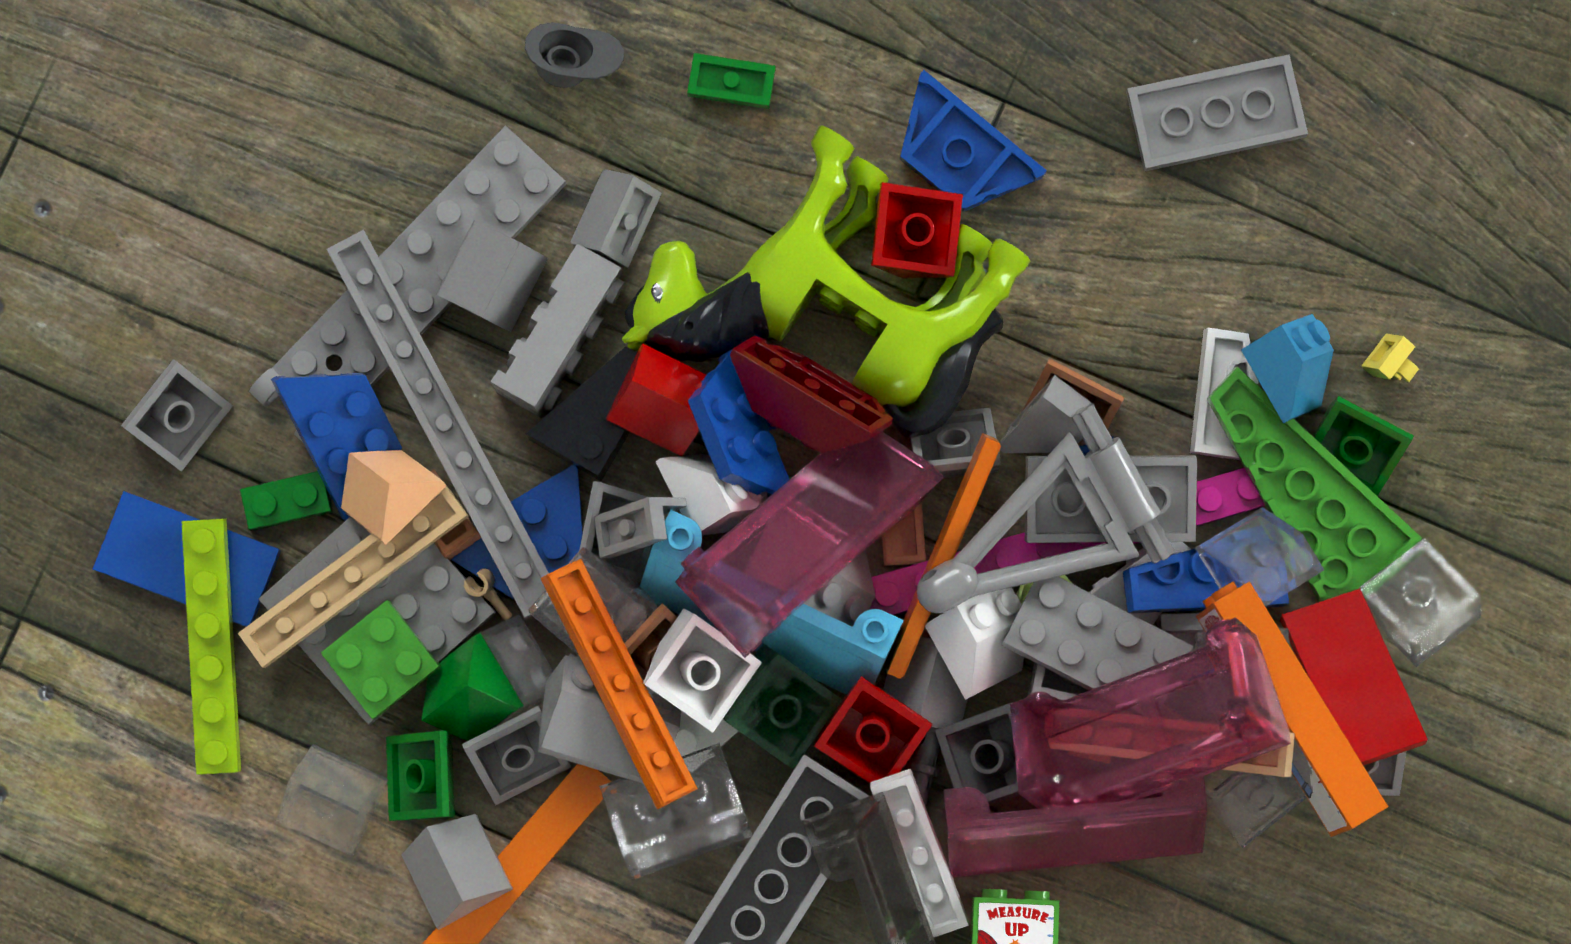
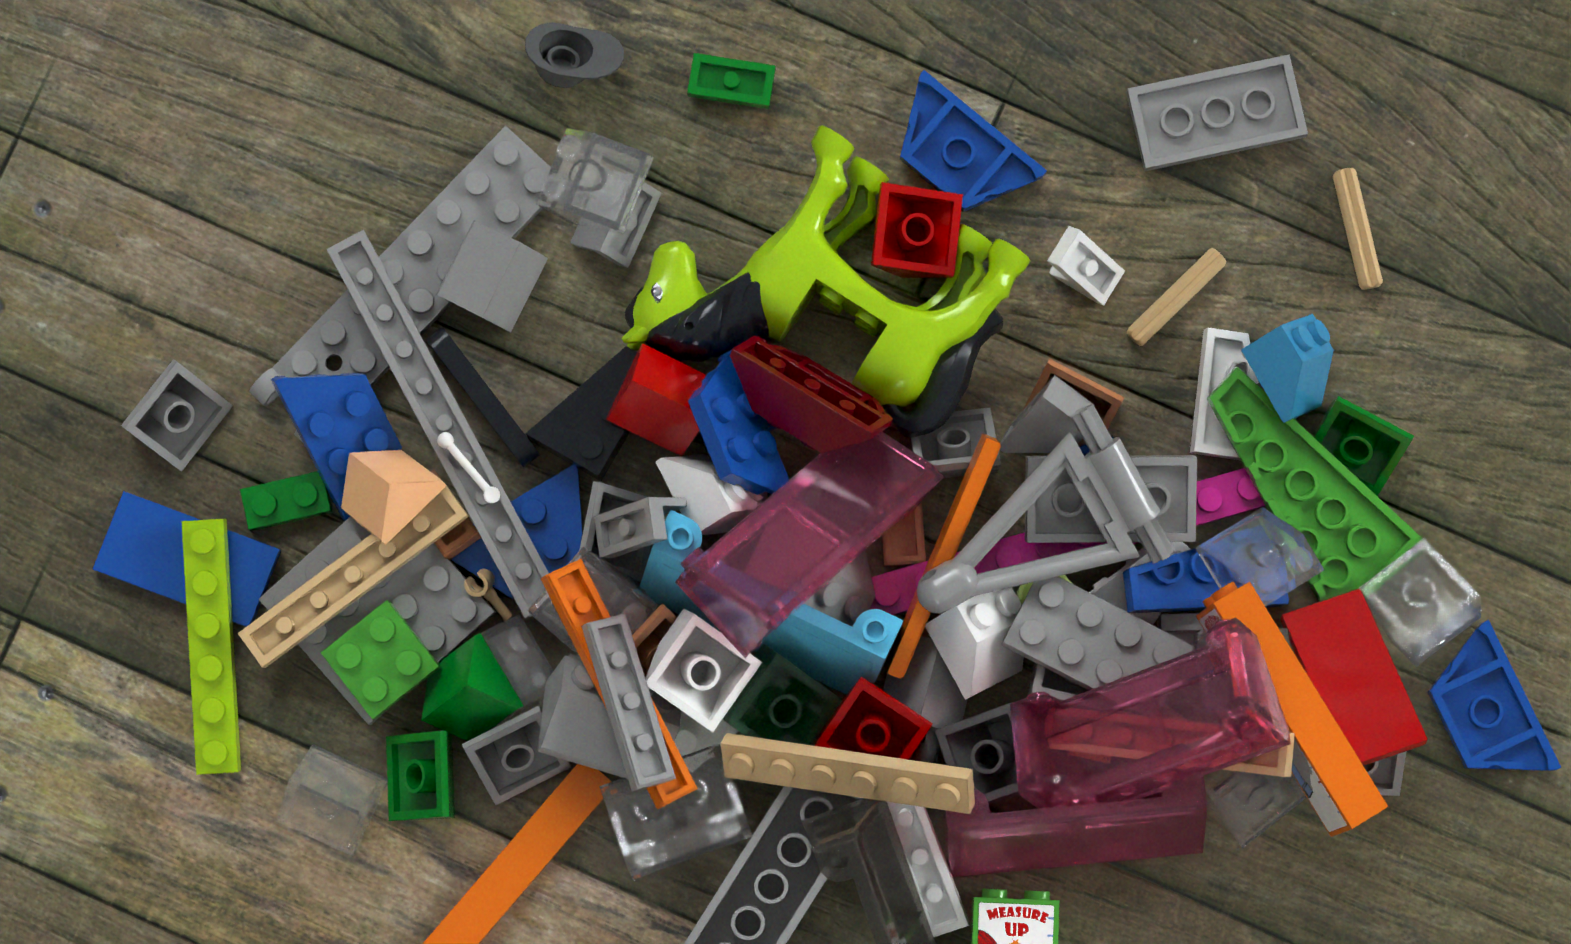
(455, 869): light grey slope -> none
(482, 397): none -> black beam
(491, 494): none -> white hinge
(559, 332): light grey wedge -> none
(594, 181): none -> clear slope
(628, 702): none -> light grey tile
(848, 773): none -> tan plate
(1084, 266): none -> white slope
(1176, 297): none -> tan axle
(1357, 228): none -> tan axle
(1390, 359): light yellow tile -> none
(1489, 710): none -> blue wing

